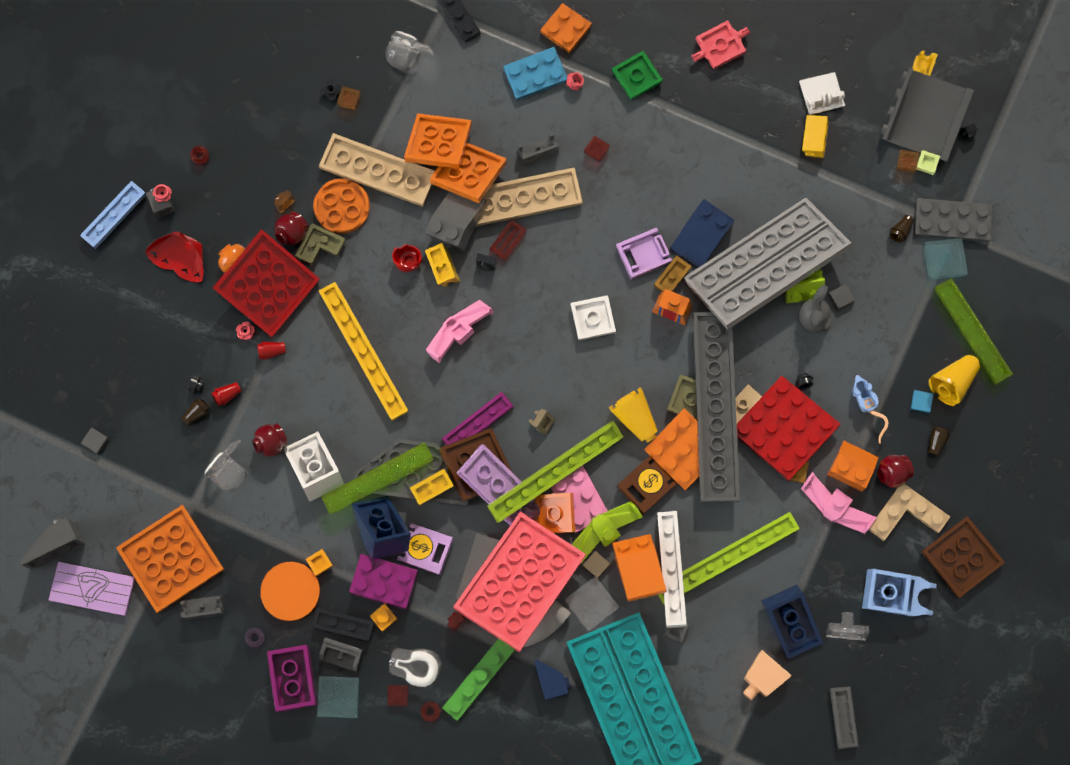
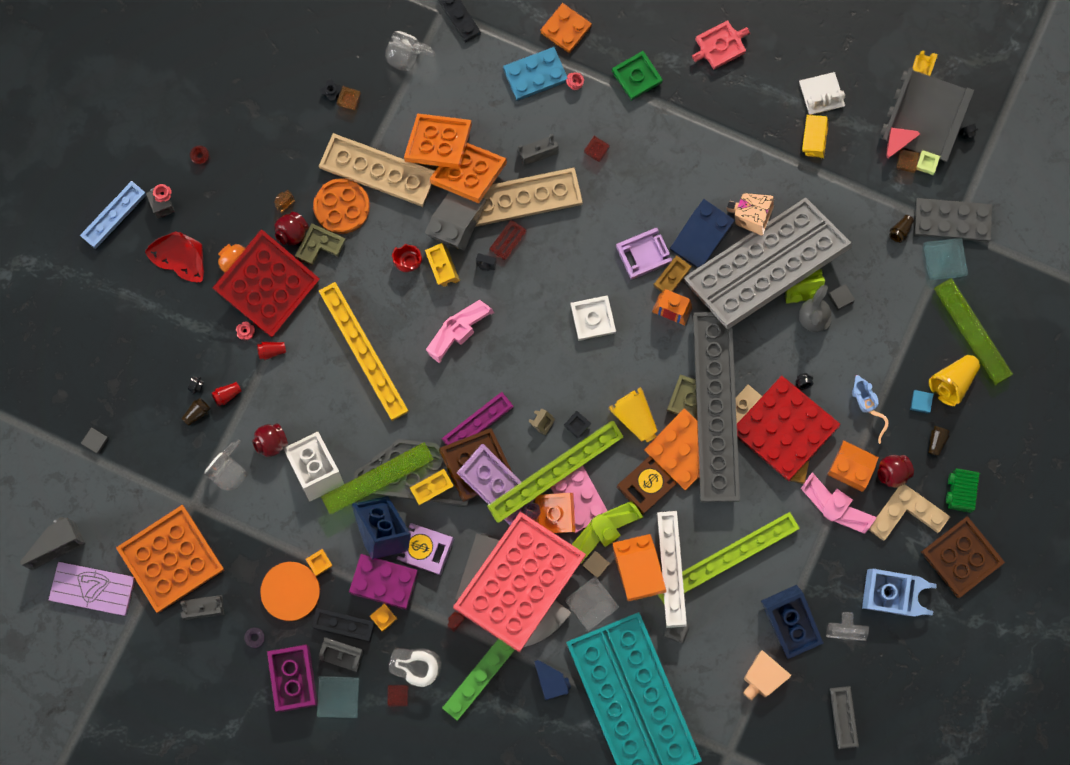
(425, 707): clear red plate -> none
(577, 424): none -> black plate
(752, 212): none -> light nougat torso
(898, 139): none -> coral slope
(963, 490): none -> green brick

